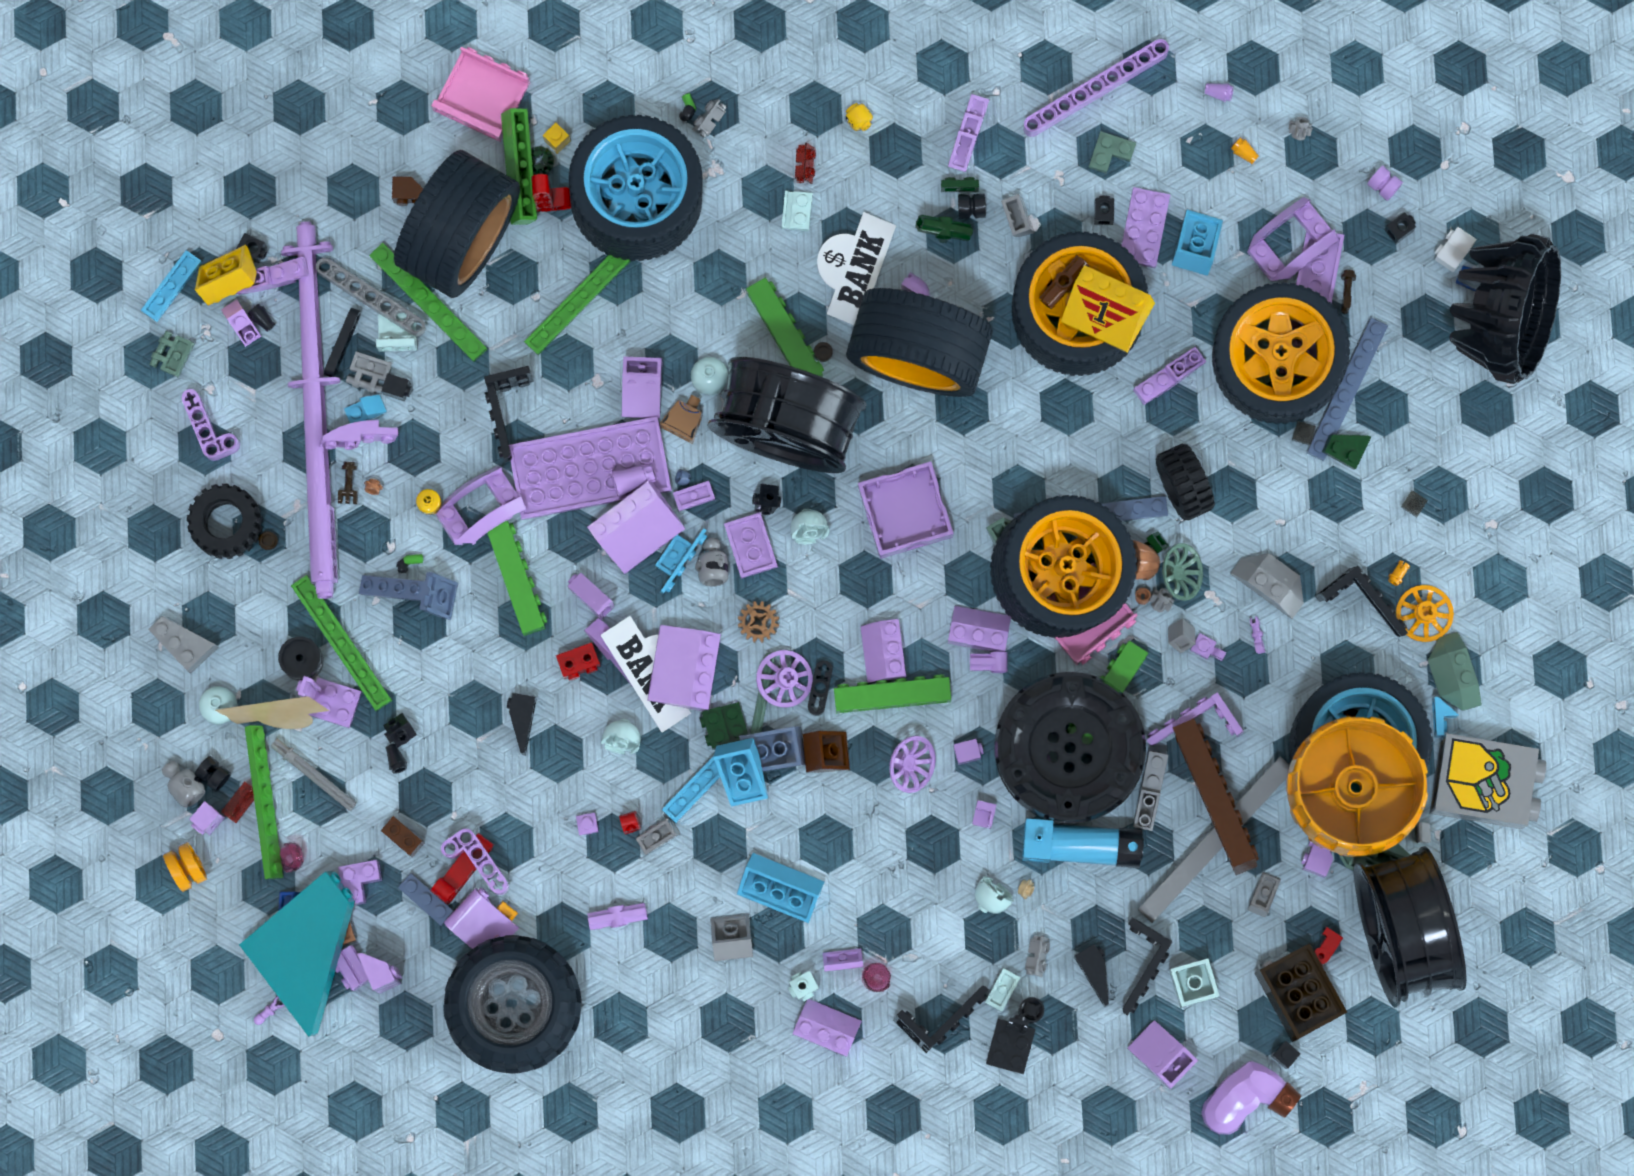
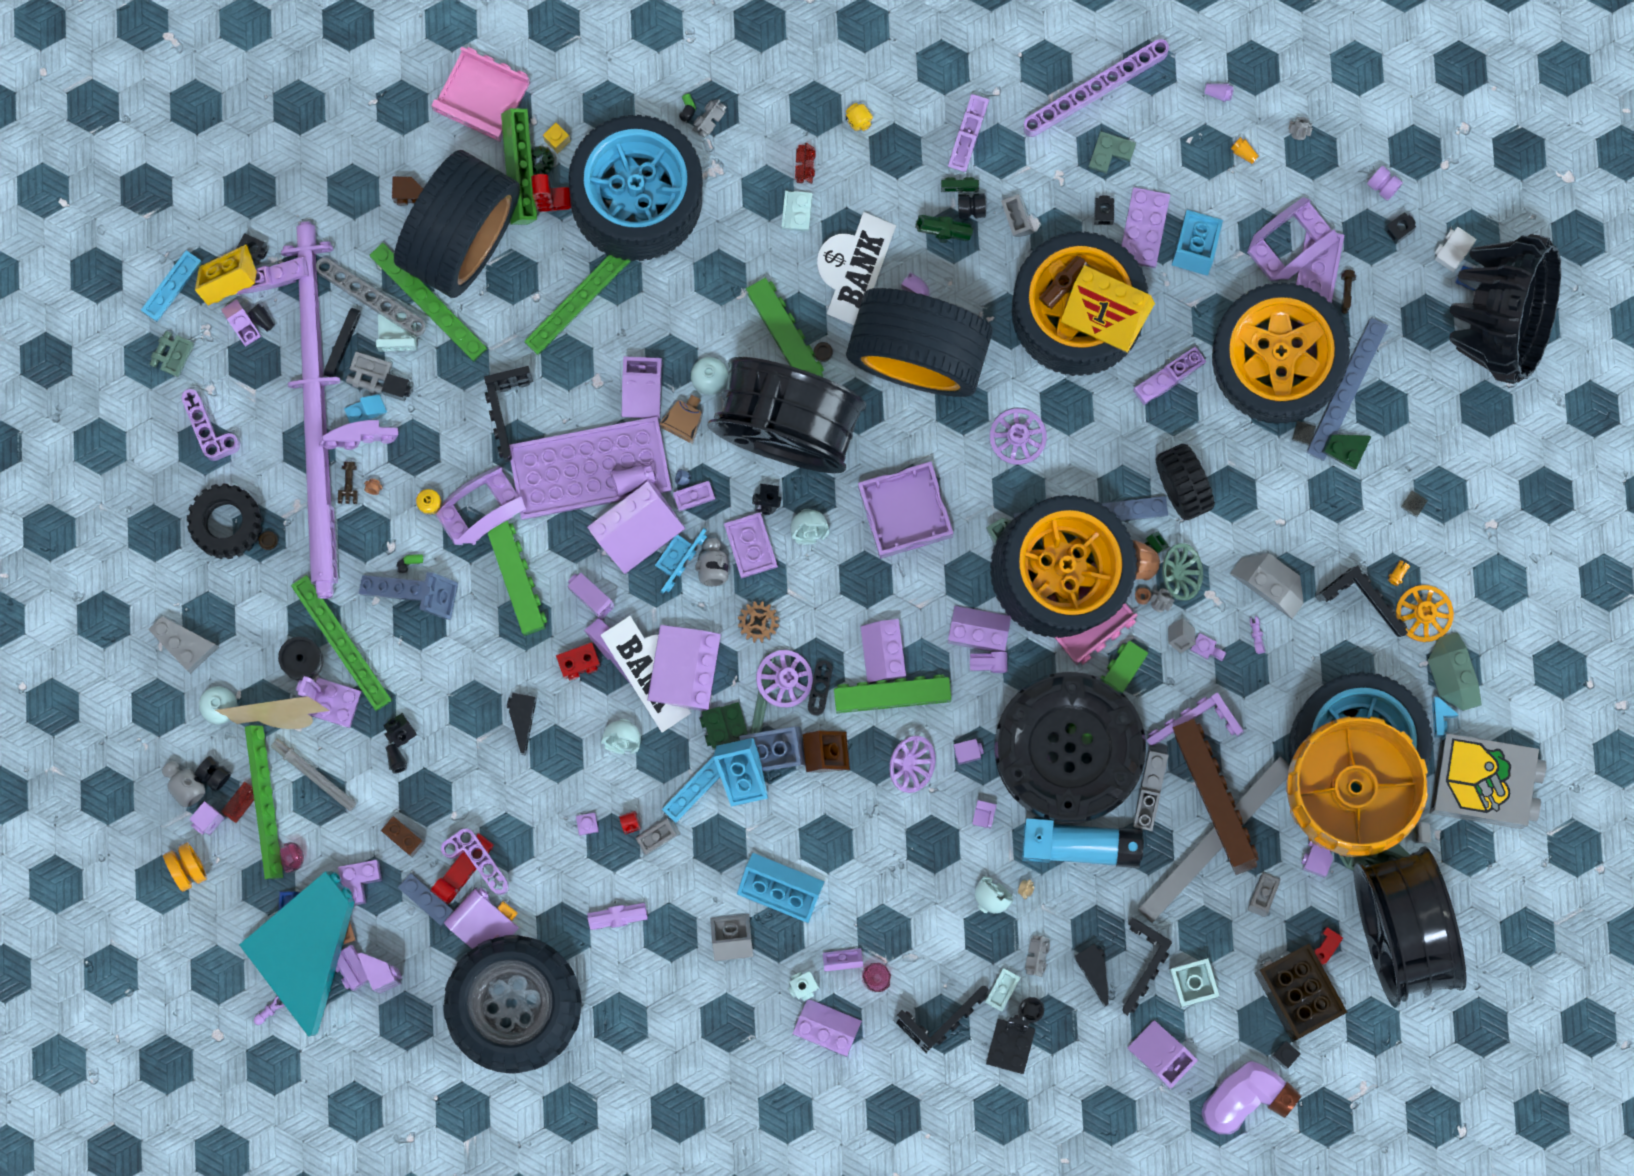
(1018, 436): none -> lavender wheel

